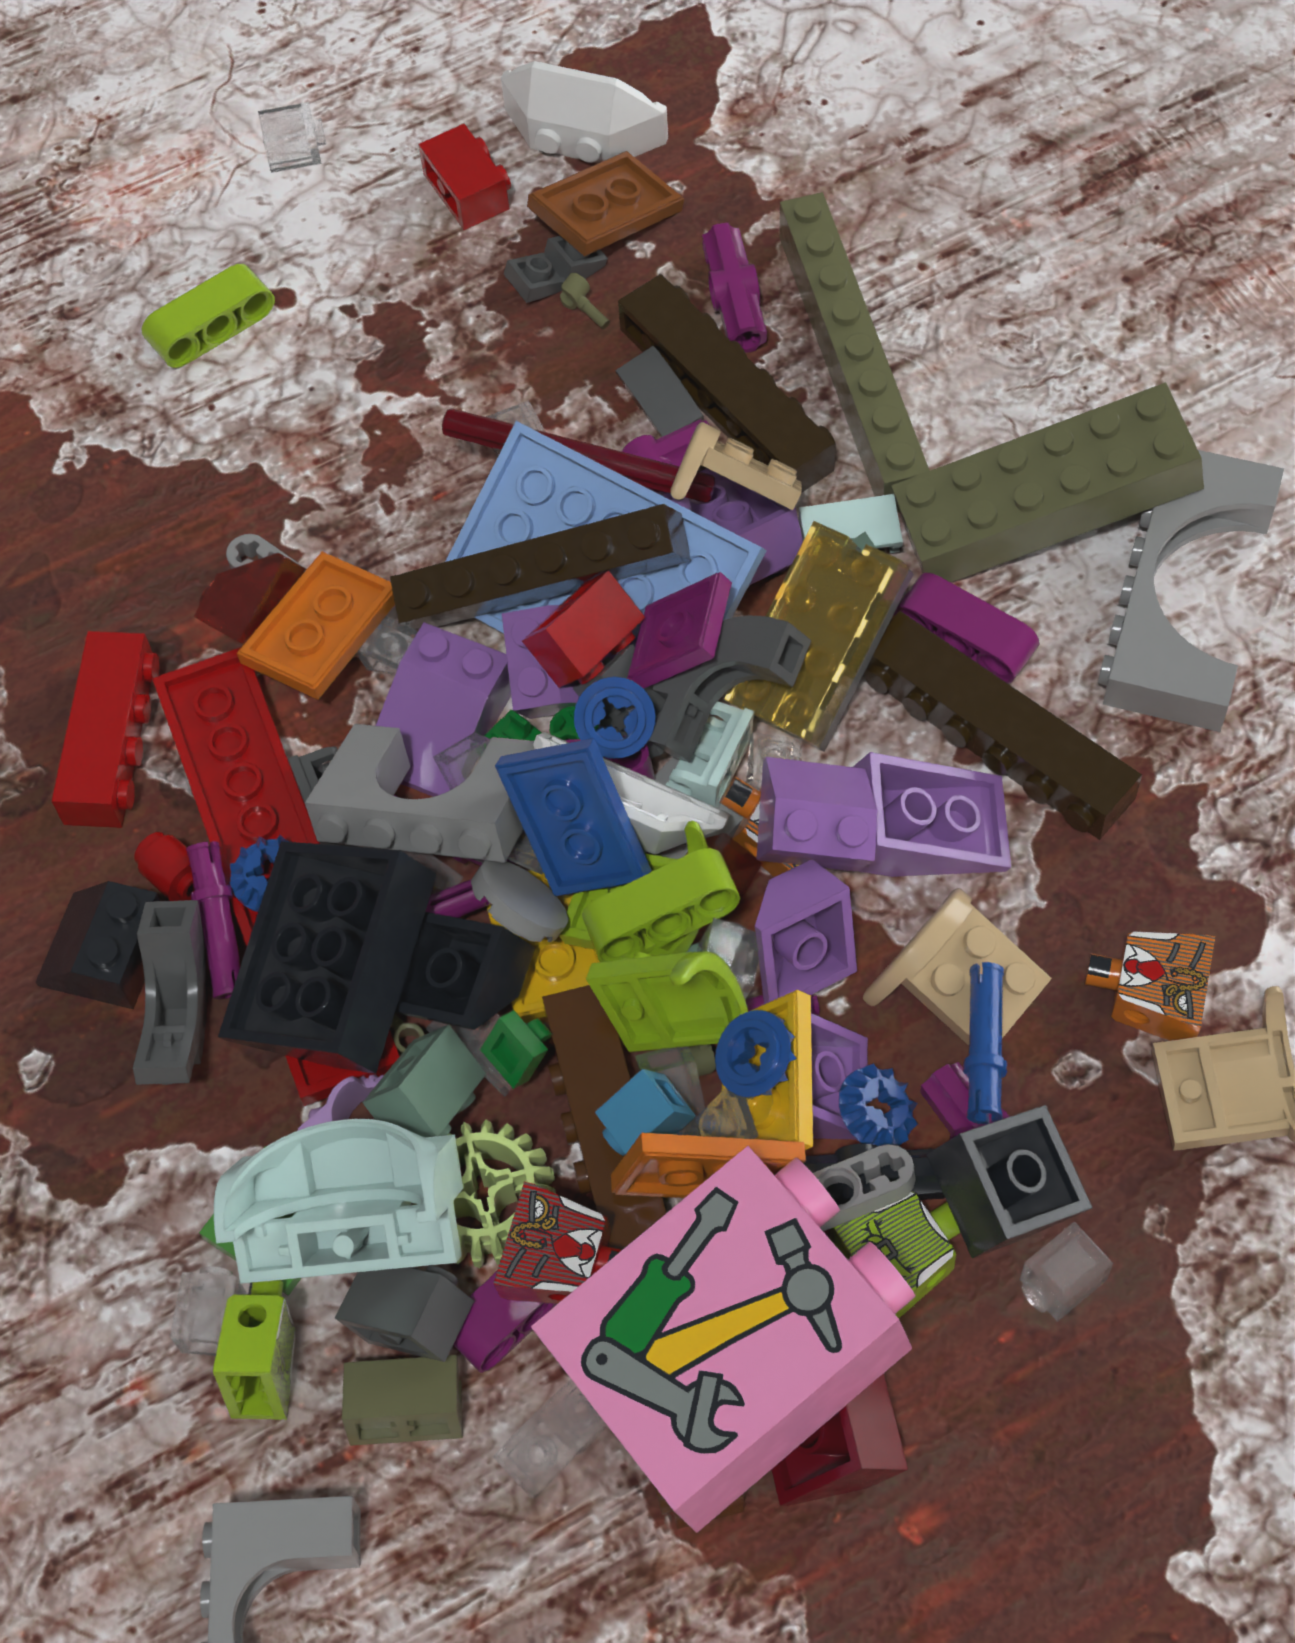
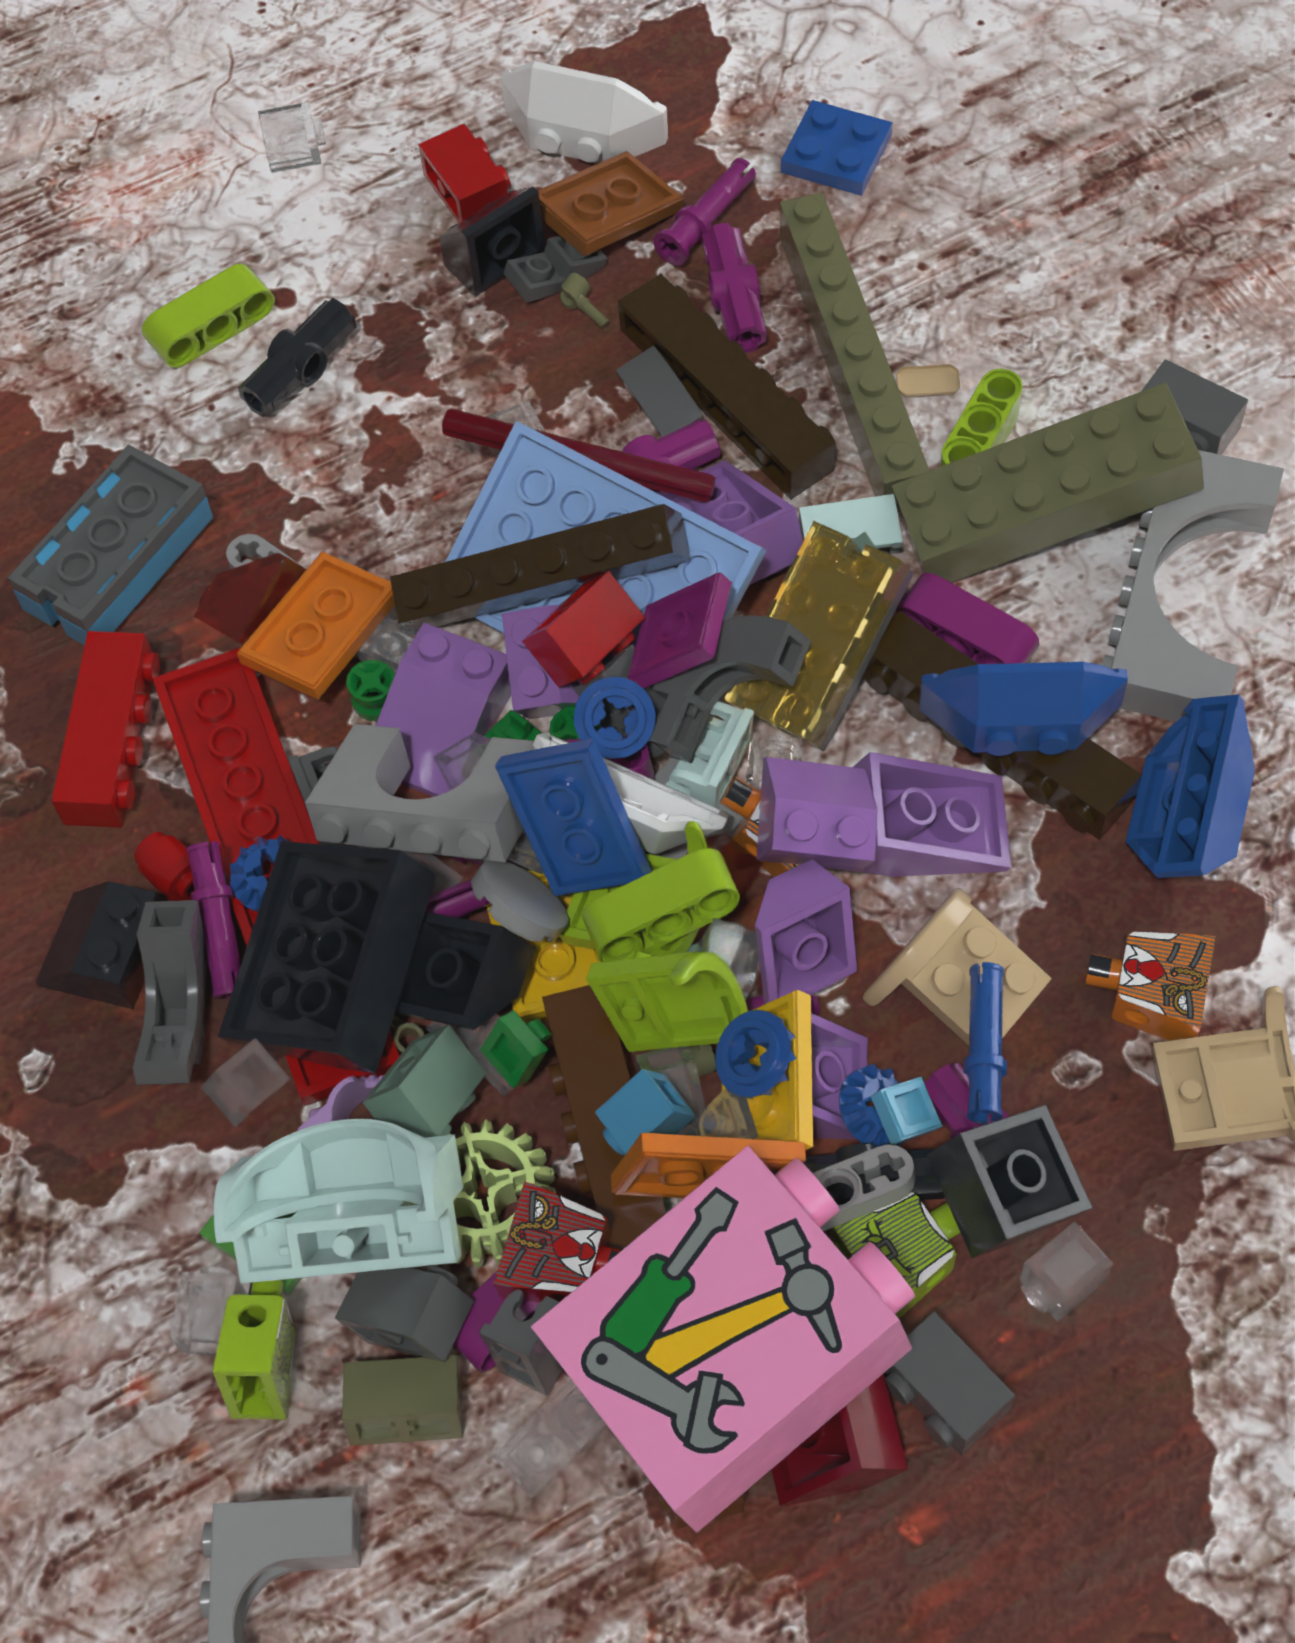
(111, 545): none -> dark grey piece
(245, 1082): none -> clear brick
(297, 357): none -> black piece
(369, 677): none -> green wheel
(499, 232): none -> black slope
(518, 1348): none -> dark grey hinge
(695, 220): none -> magenta pin
(736, 463): tan piece -> none
(836, 147): none -> blue plate
(906, 1111): none -> medium azure tile
(928, 380): none -> tan piece
(948, 1386): none -> dark grey brick
(986, 417): none -> lime beam
(1023, 704): none -> blue wedge
(1195, 791): none -> blue wedge
(1207, 408): none -> dark grey brick

